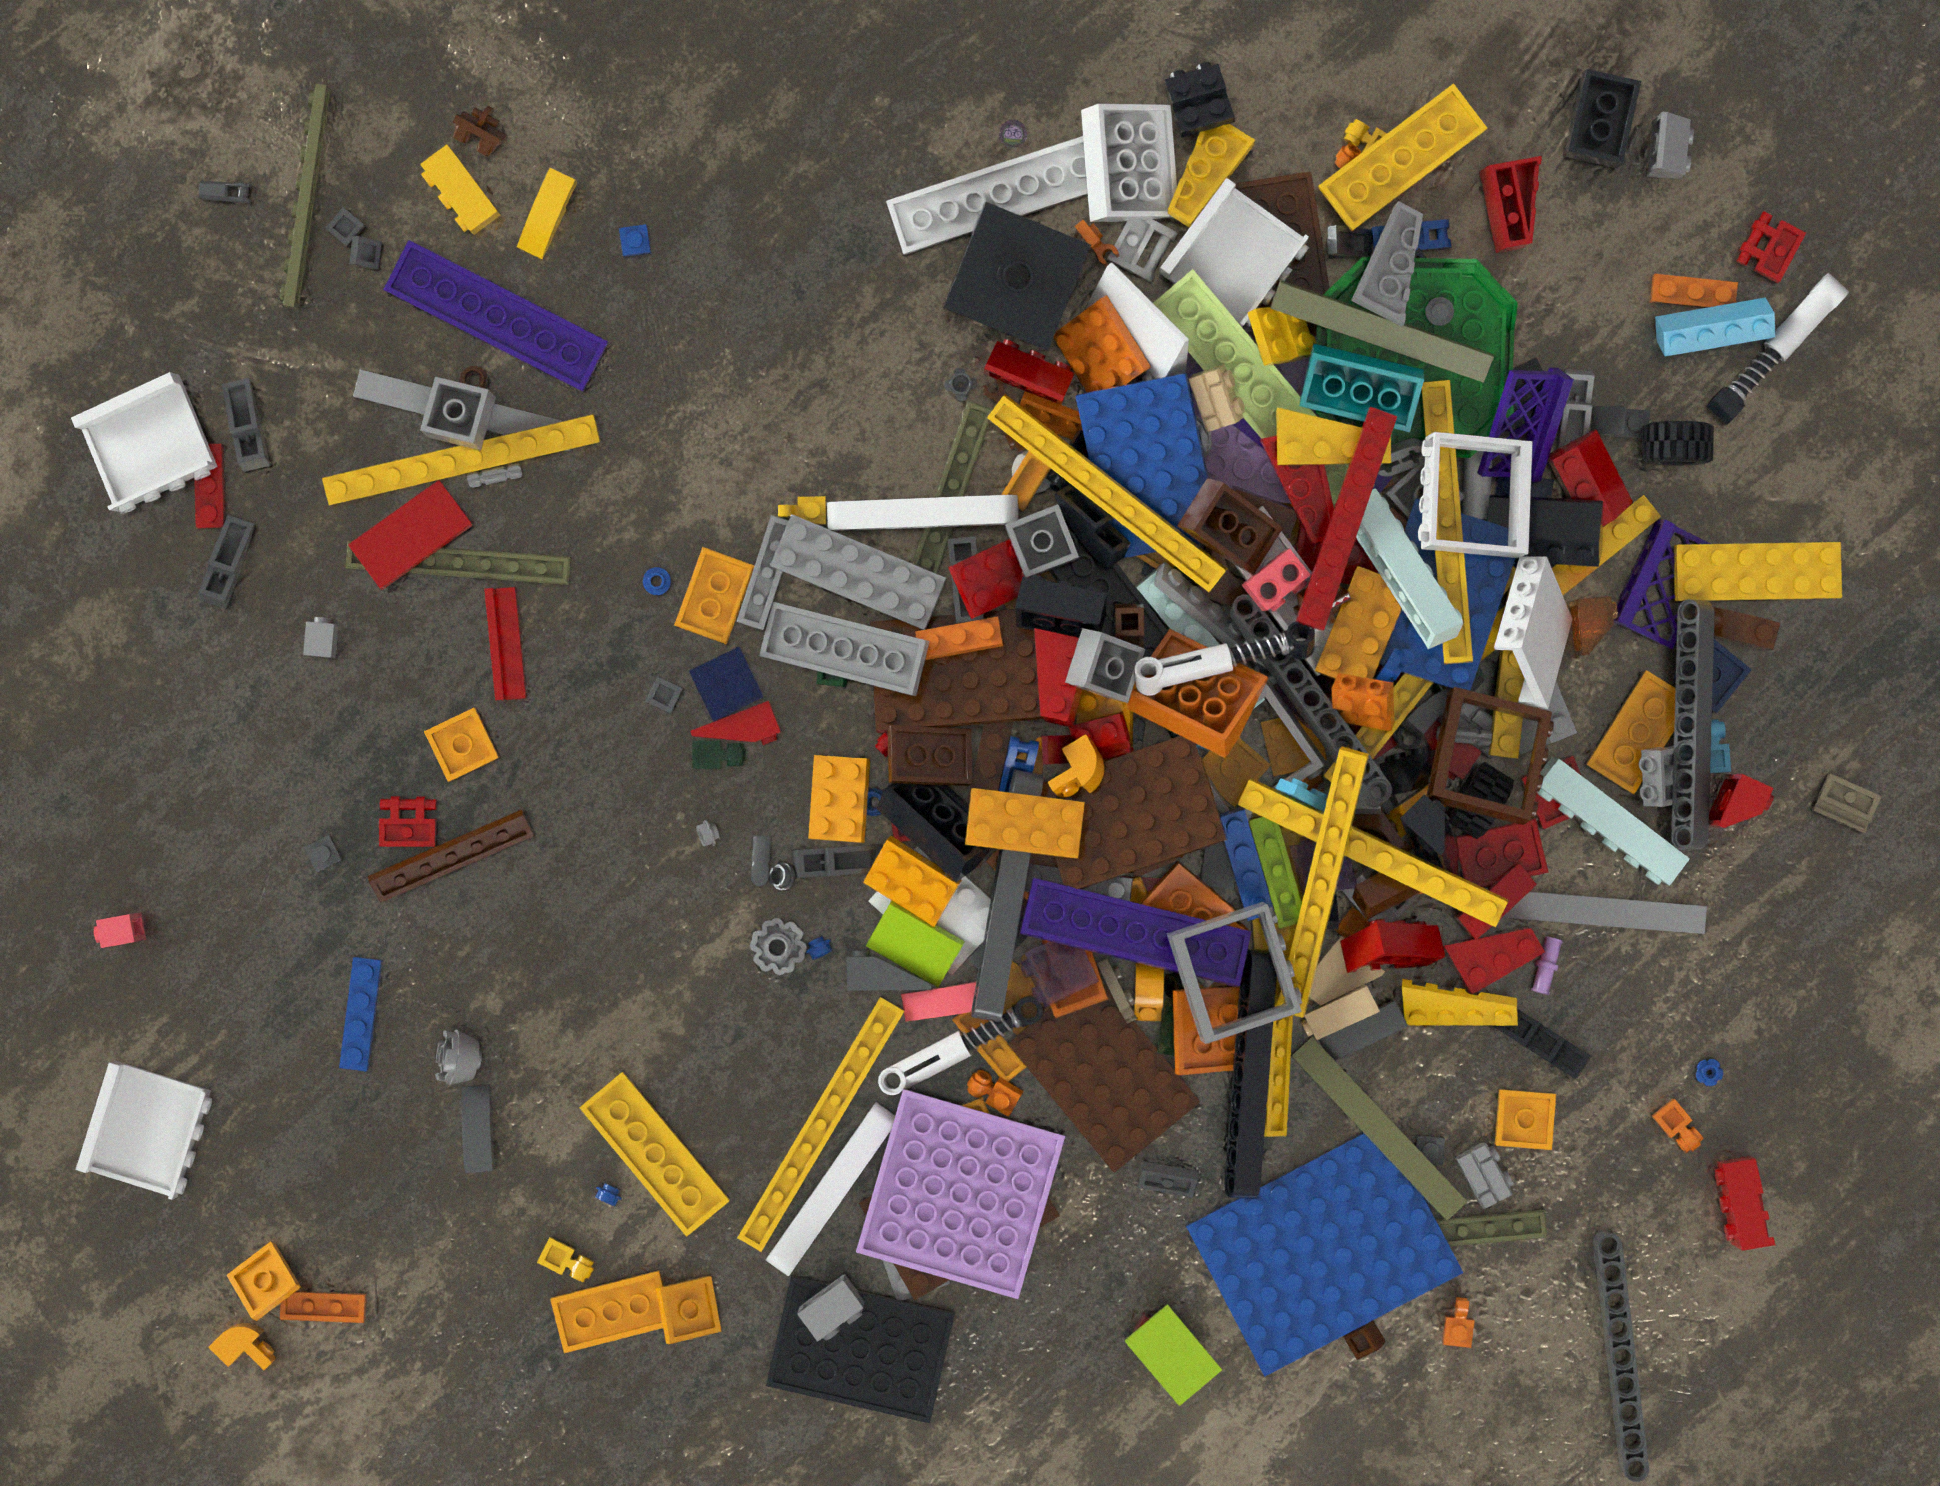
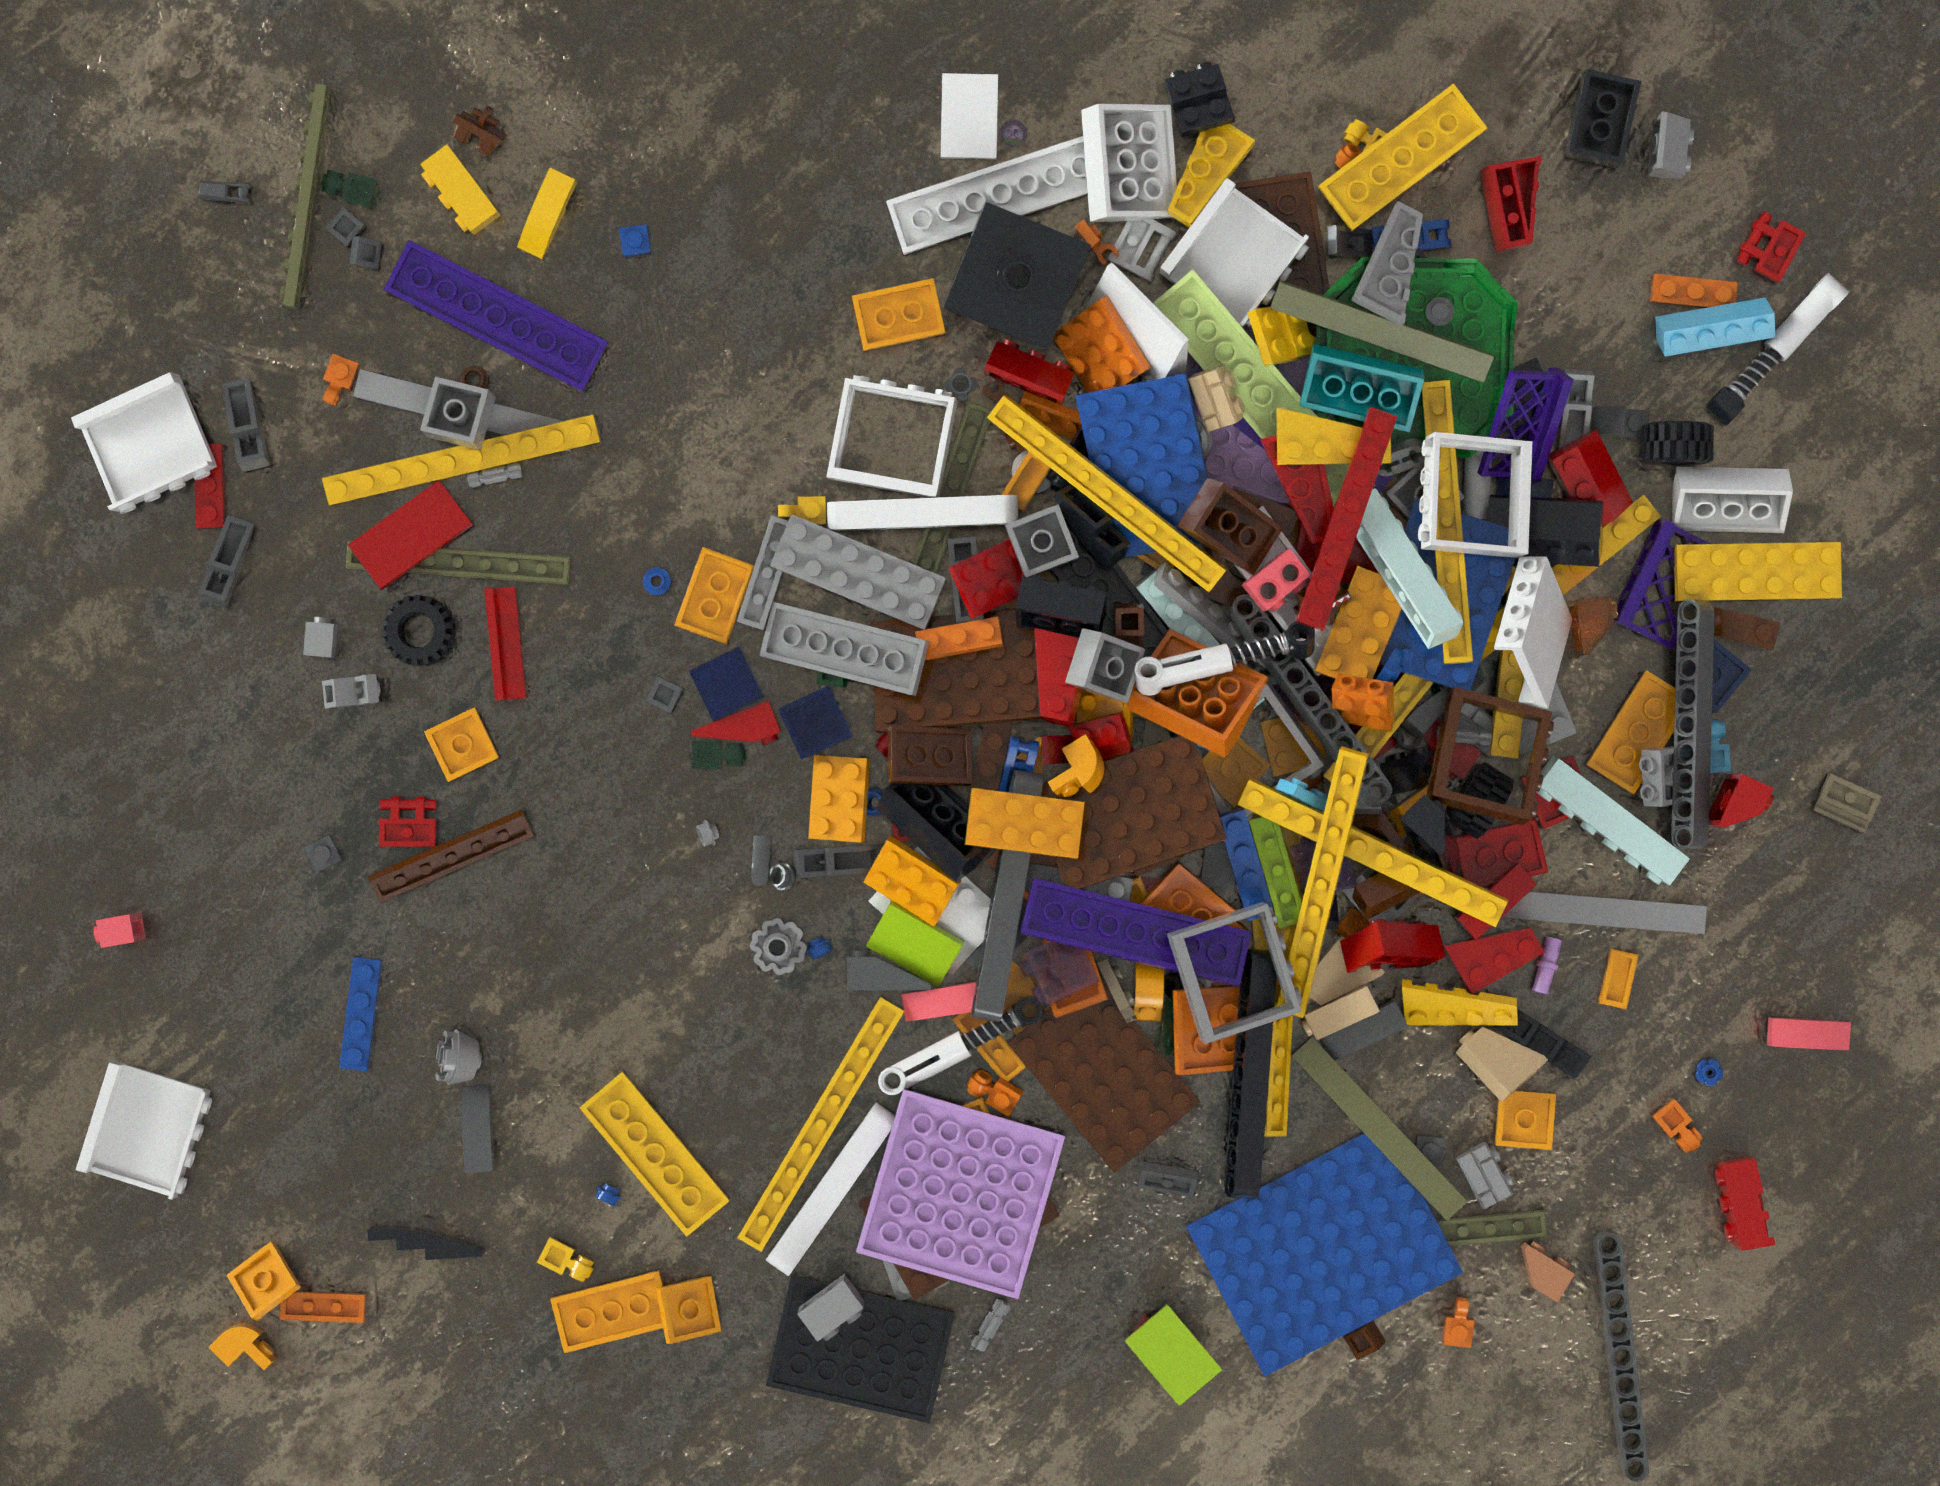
(340, 374): none -> orange plate
(351, 691): none -> light grey brick
(356, 189): none -> clear green plate
(395, 624): none -> black tyre
(435, 1244): none -> black slope
(815, 722): none -> clear blue brick
(890, 389): none -> white window
(898, 314): none -> light orange plate
(969, 116): none -> white tile
(990, 1325): none -> light grey axle
(1499, 1061): none -> tan slope
(1544, 1273): none -> nougat slope
(1618, 978): none -> light orange tile
(1731, 499): none -> white slope
(1808, 1033): none -> coral slope

